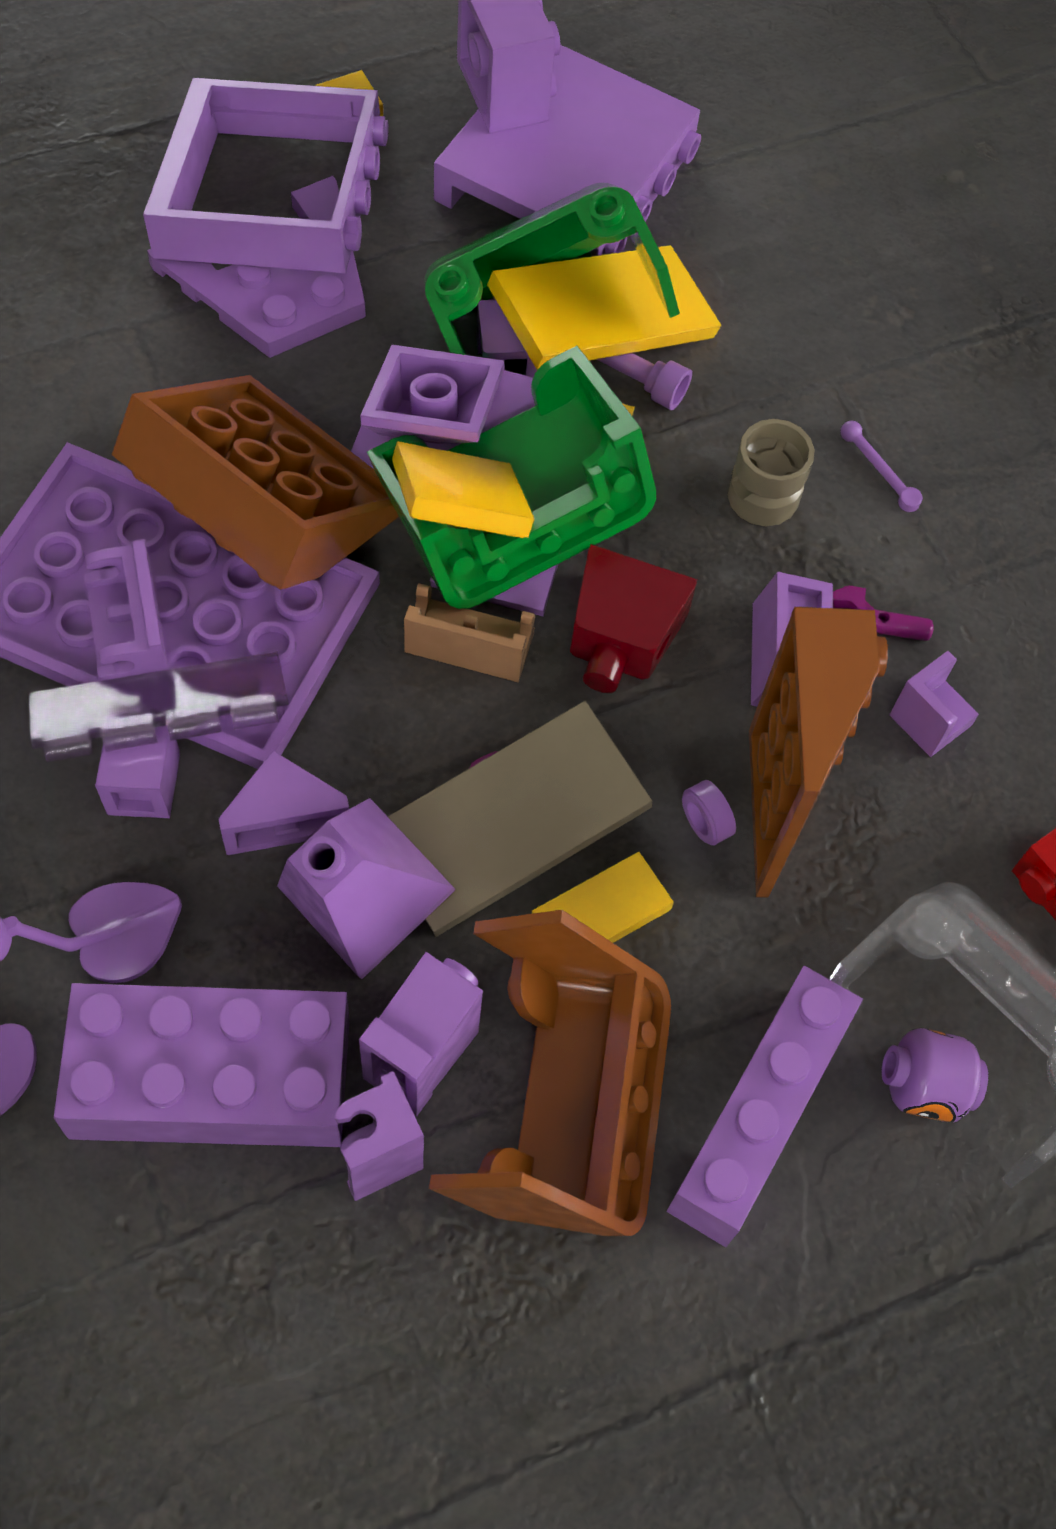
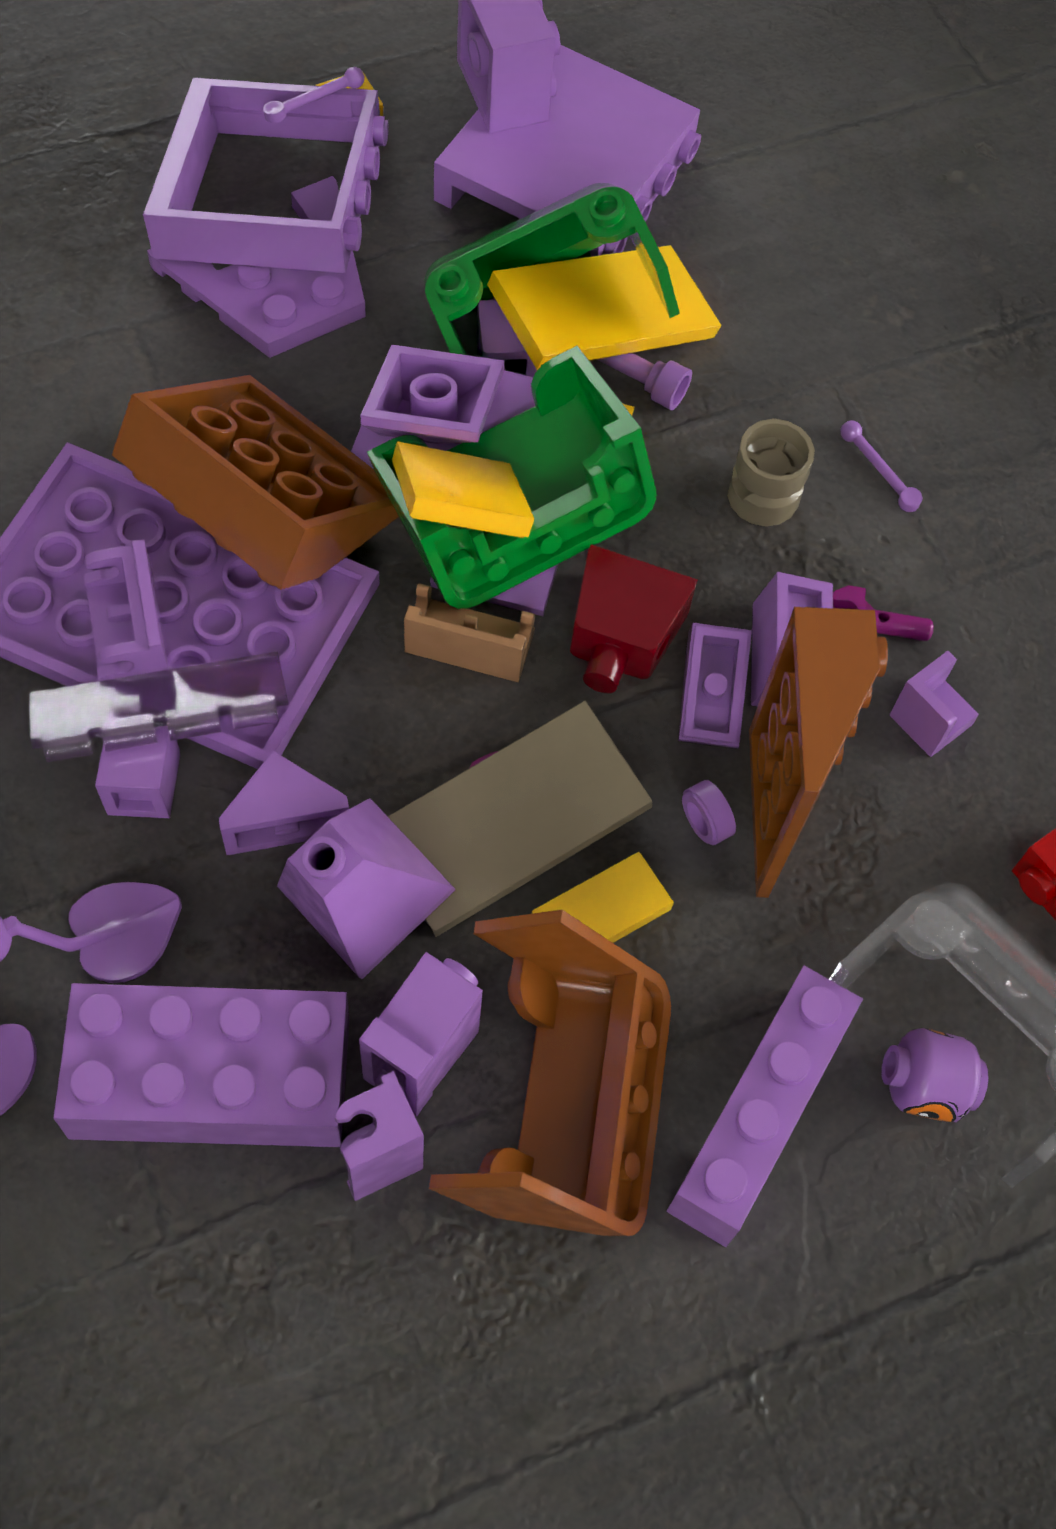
(276, 111): none -> medium lavender hinge
(714, 685): none -> medium lavender slope

